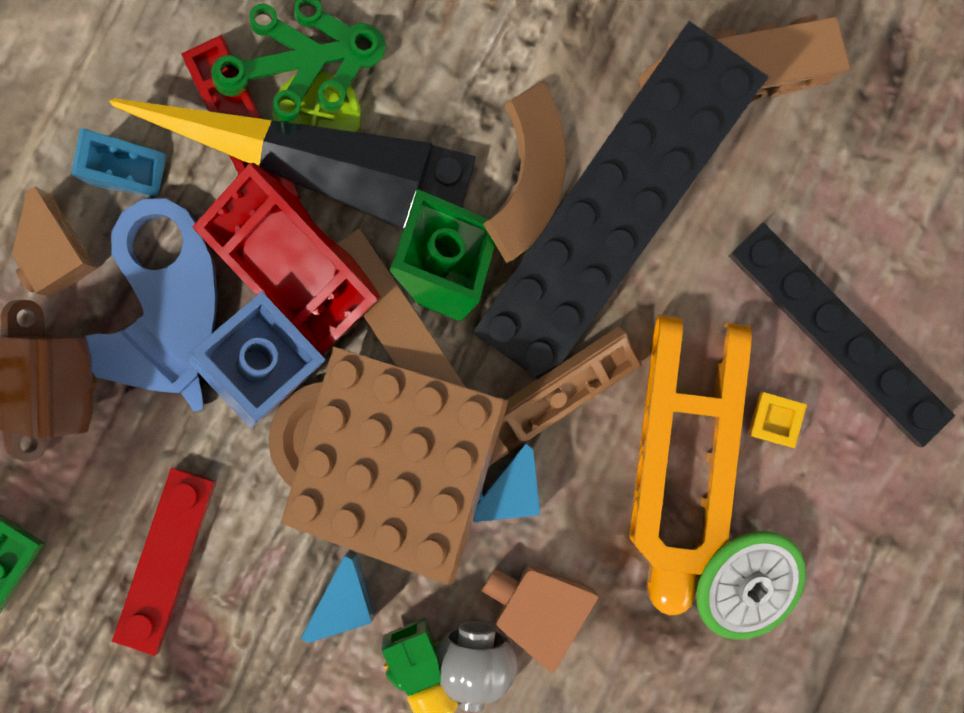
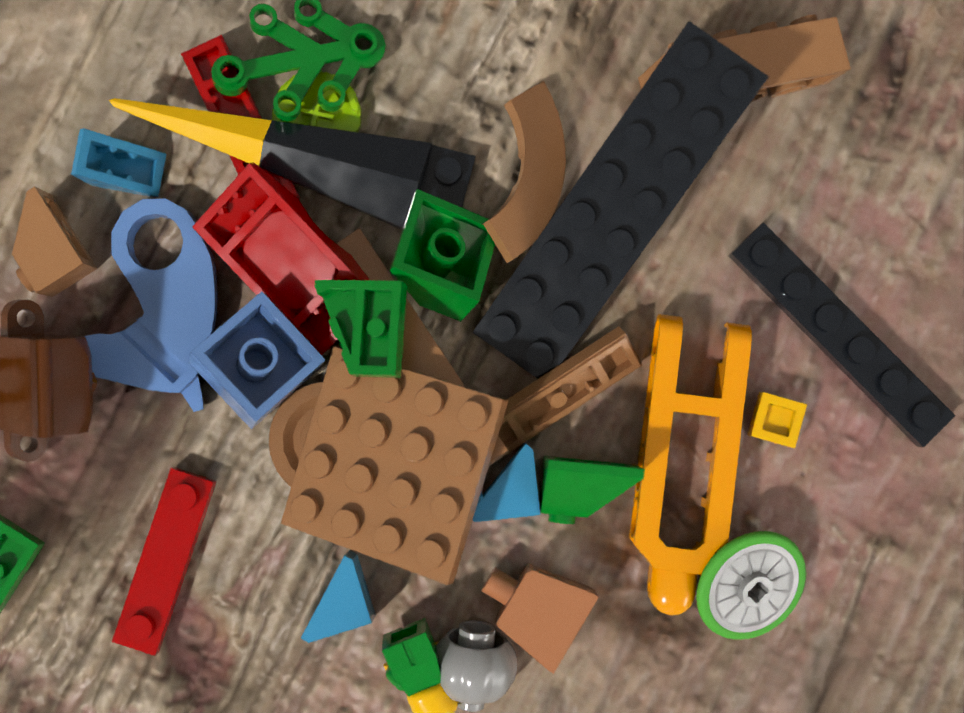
(368, 323): none -> green wing
(582, 486): none -> green slope

